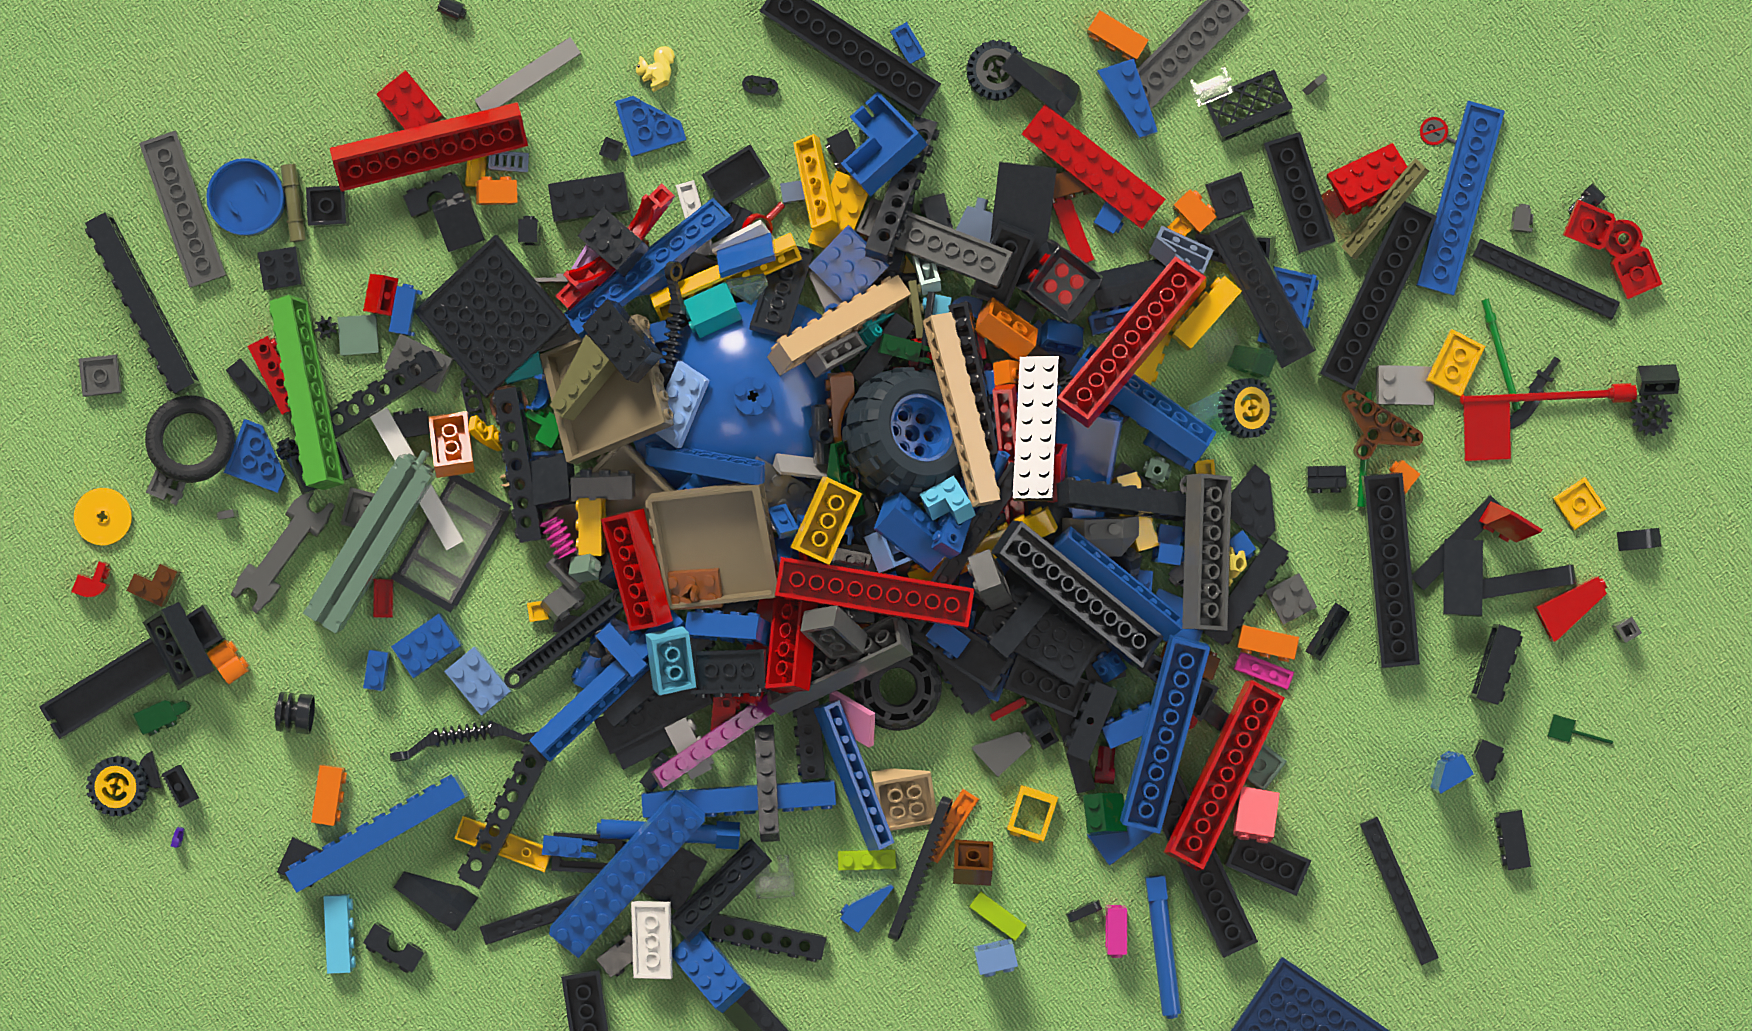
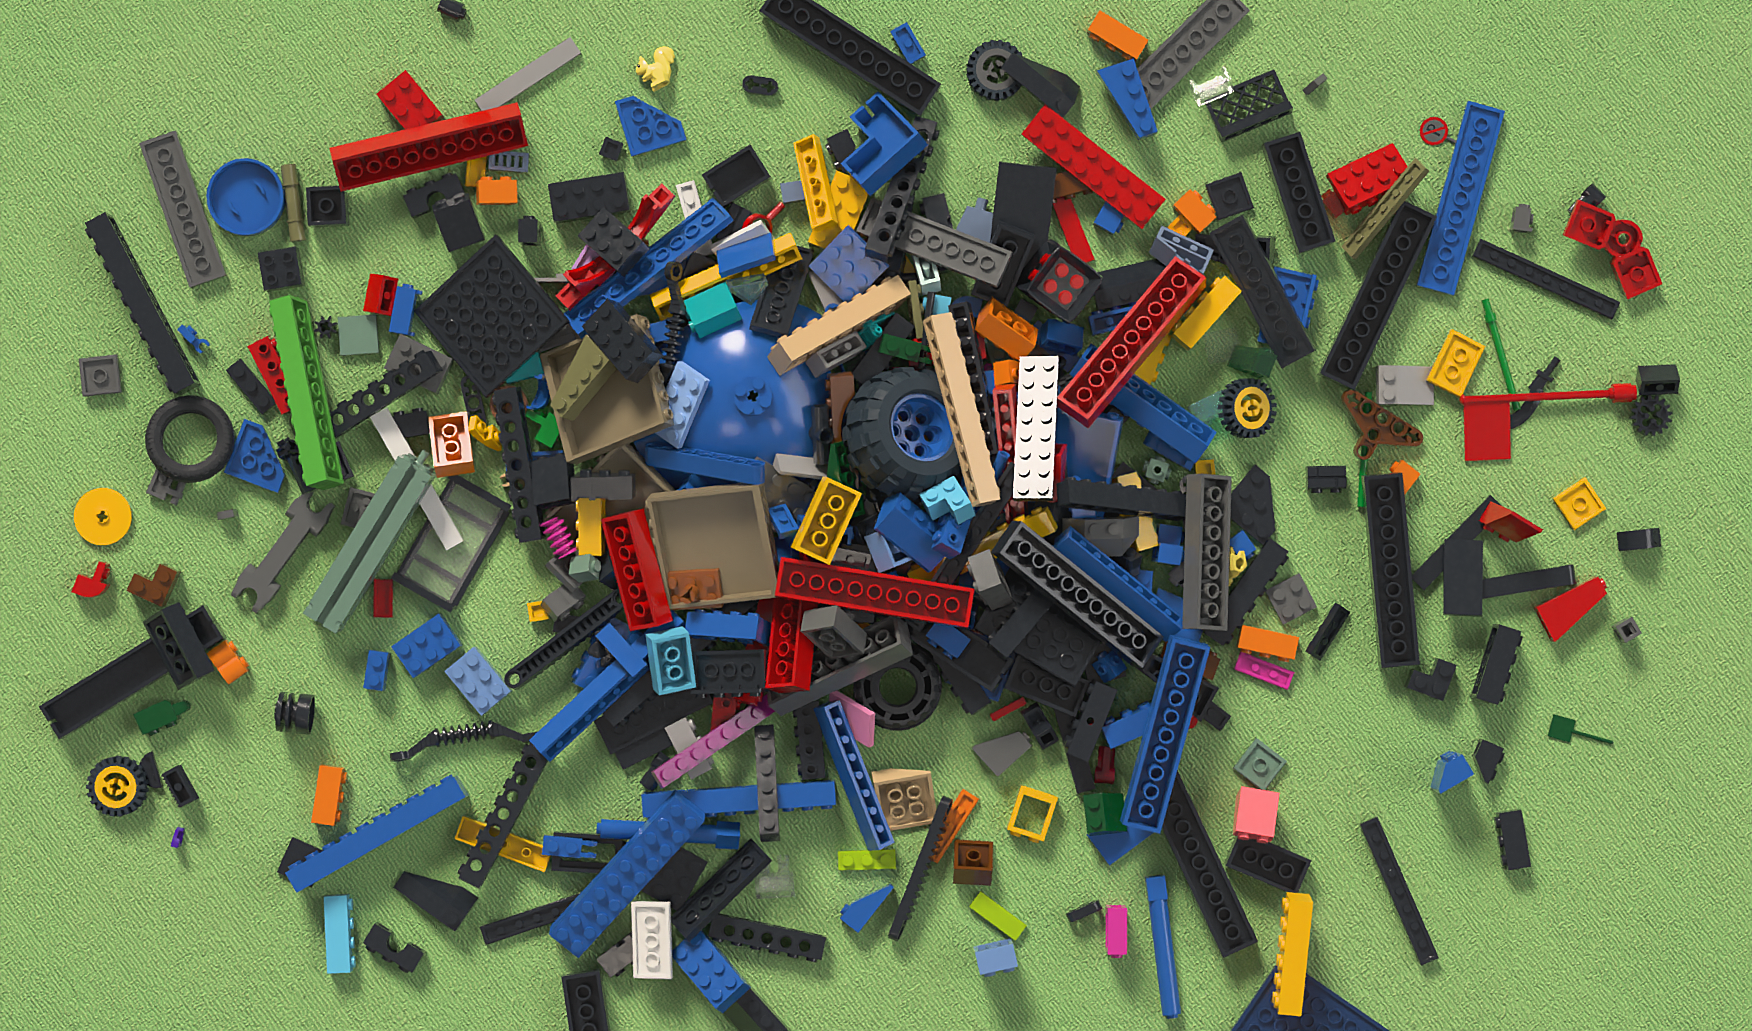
(190, 334): none -> blue plate
(1224, 775): red brick -> none
(1293, 953): none -> yellow brick
(1434, 684): none -> black brick

